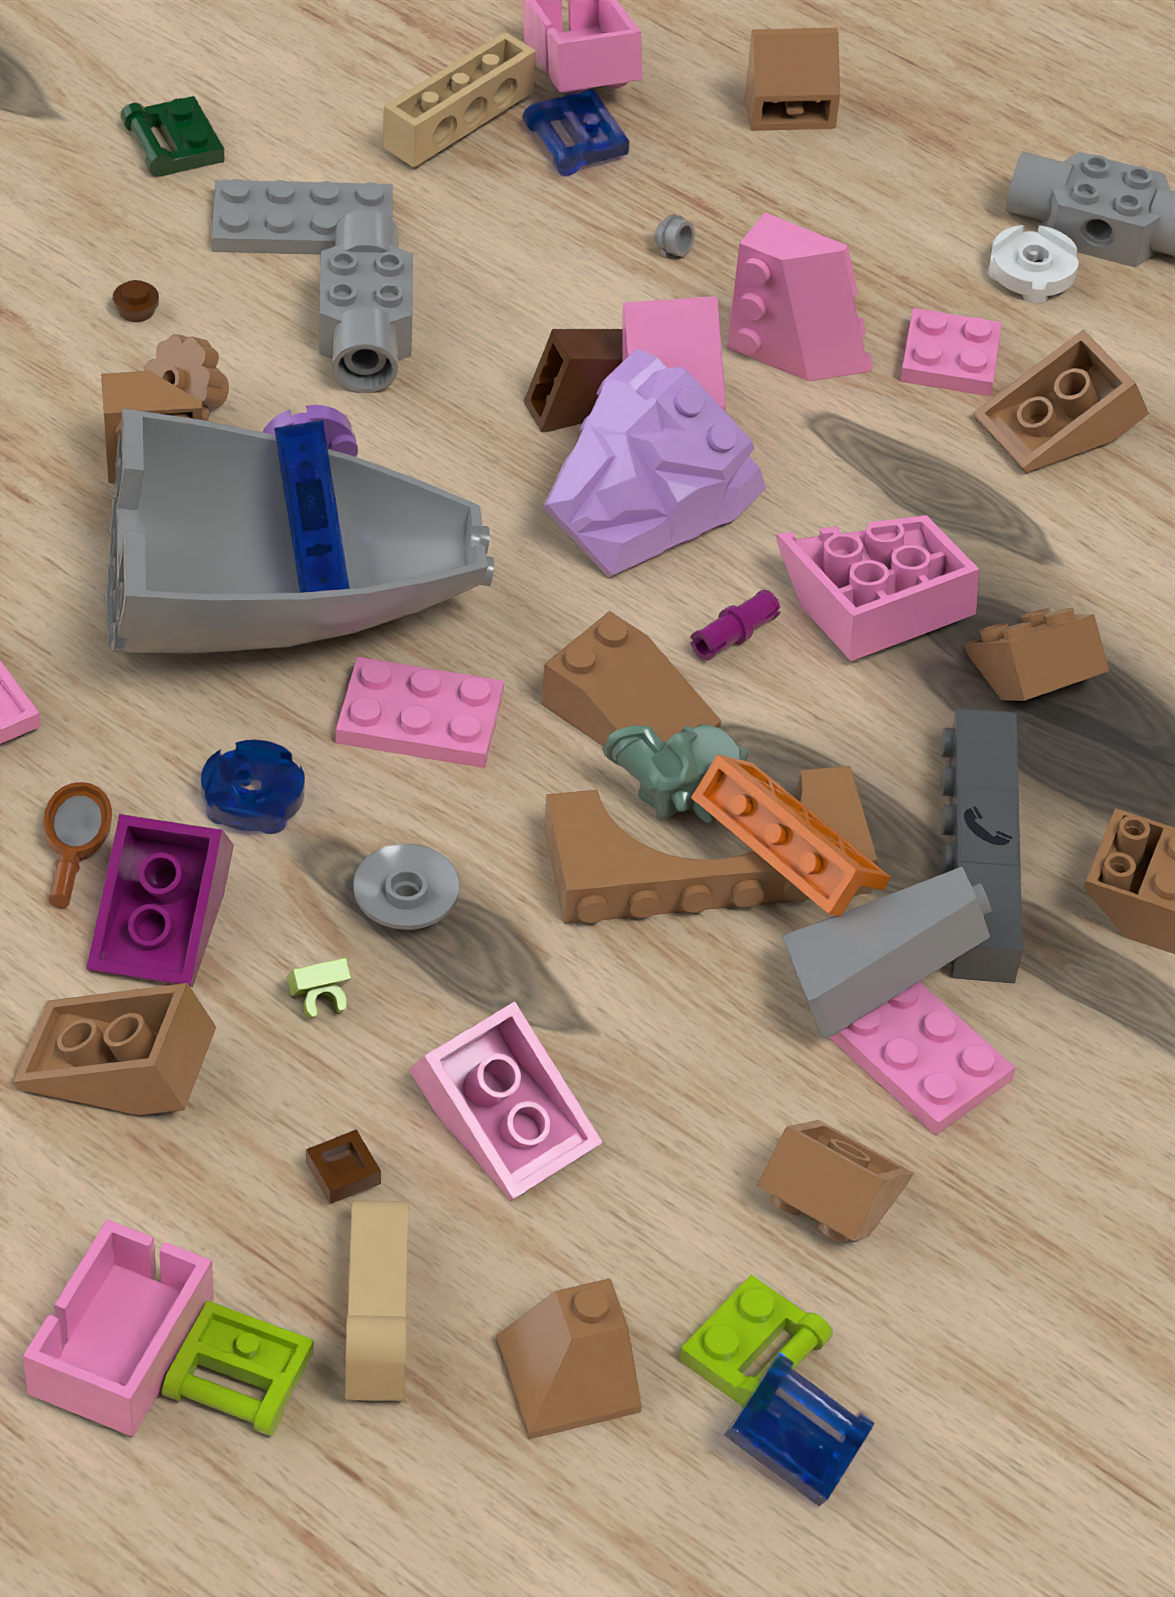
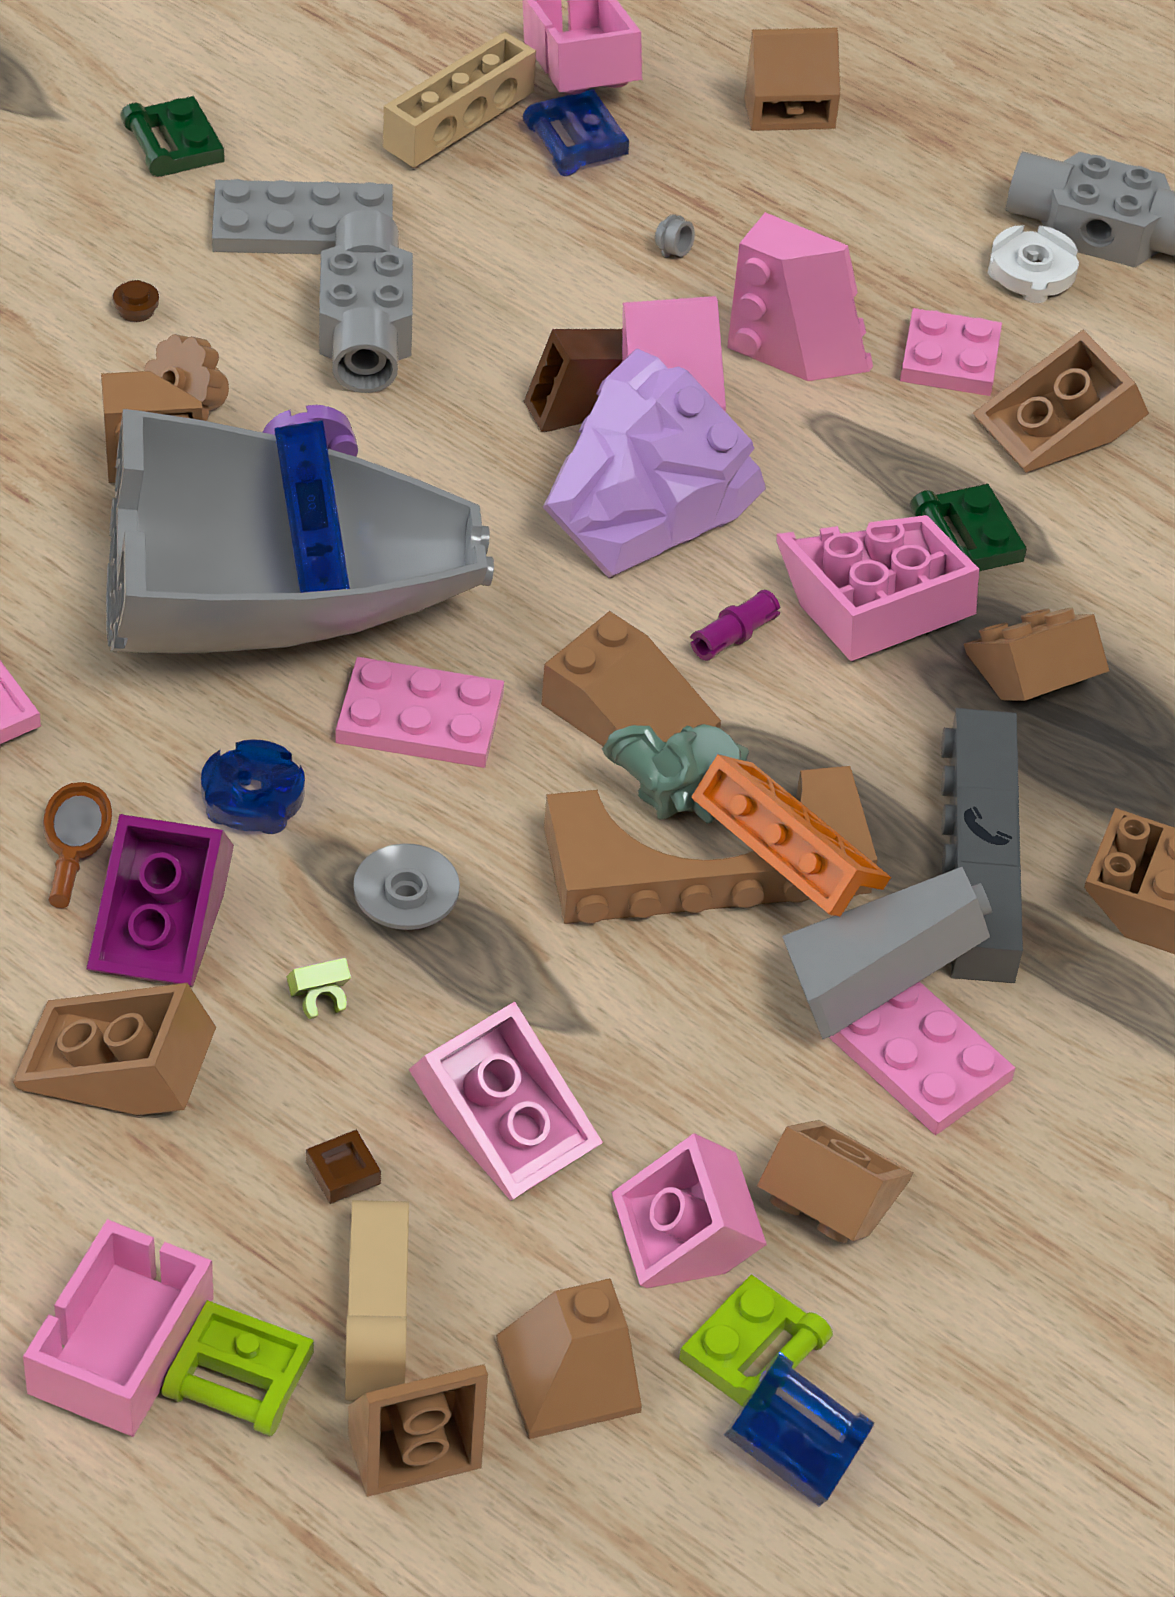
(419, 1430): none -> medium nougat slope
(688, 1215): none -> bright pink slope
(978, 520): none -> dark green plate

